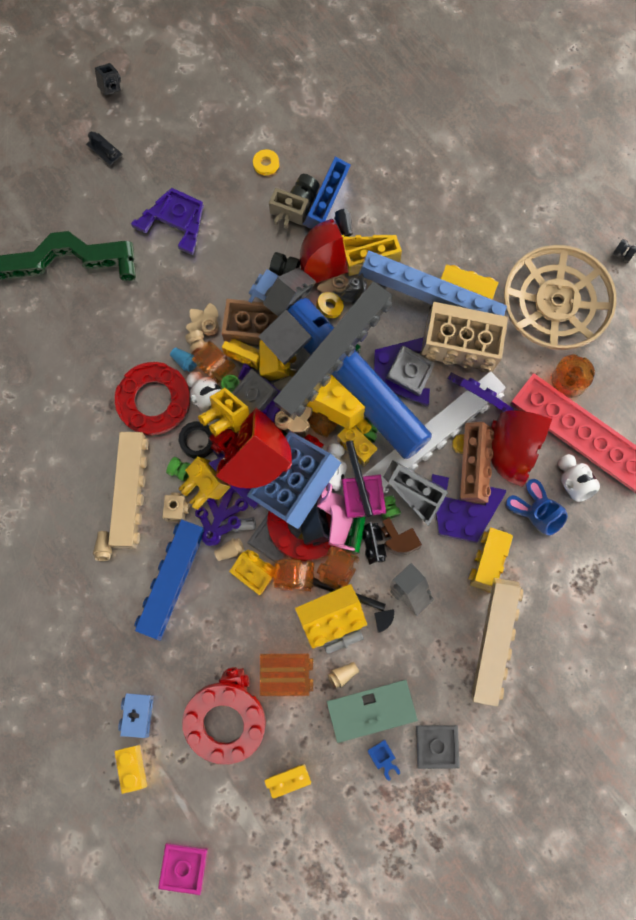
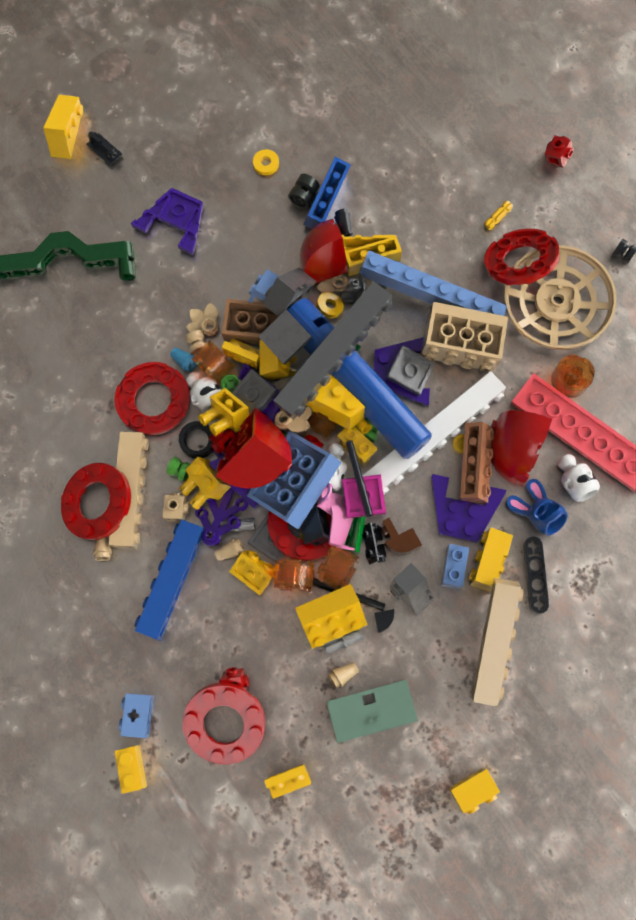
(63, 126): none -> yellow wedge
(107, 79): black brick -> none
(118, 506): none -> red plate
(182, 869): dark pink tile -> none
(281, 264): pearl dark grey wheel -> none
(286, 675): clear orange brick -> none
(288, 207): dark tan brick -> none
(382, 757): blue plate -> none
(391, 509): bright green wheel -> none
(419, 492): dark grey wedge -> none
(437, 747): flat silver tile -> none
(454, 566): none -> medium blue brick
(470, 280): yellow brick -> none
(474, 791): none -> yellow brick
(487, 395): dark purple wing -> none
(498, 215): none -> yellow axle
(533, 238): none -> red plate
(538, 575): none -> black beam
(559, 151): none -> red brick

